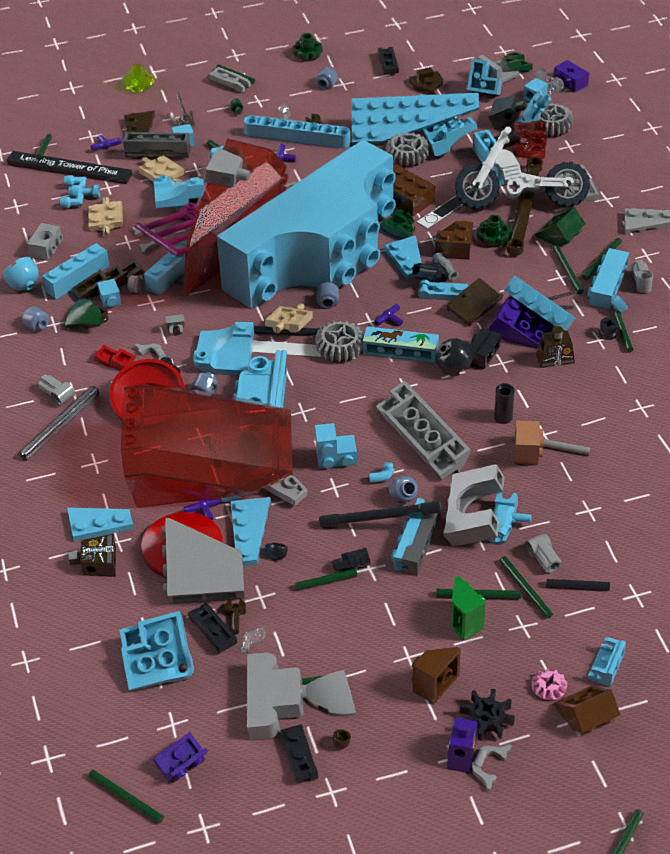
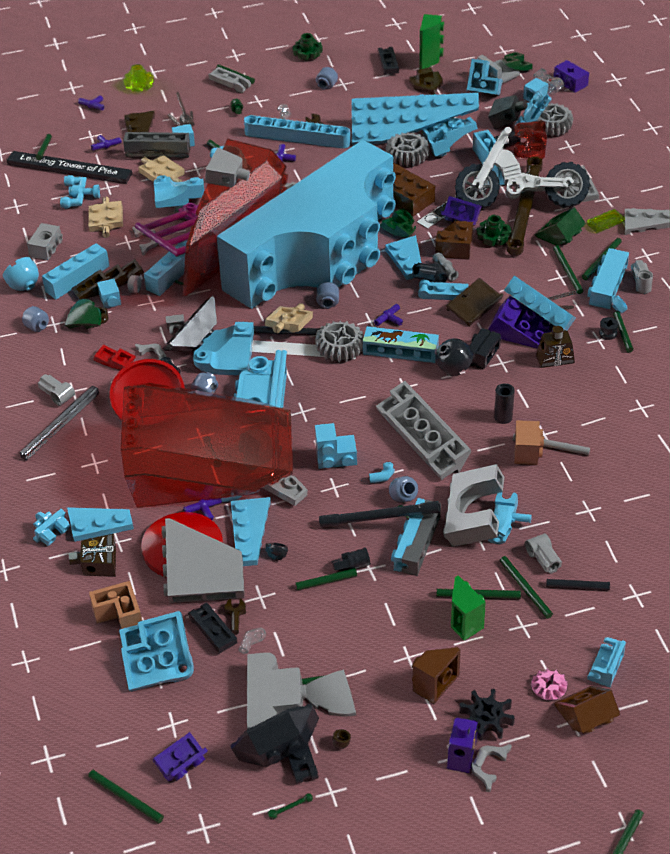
(47, 523): none -> medium azure hips
(95, 103): none -> dark purple piece
(116, 602): none -> nougat brick
(195, 328): none -> wedge
(274, 813): none -> dark green hinge
(277, 736): none -> black wedge
(430, 41): none -> green slope
(461, 210): none -> dark purple bracket
(605, 220): none -> clear neon green tile

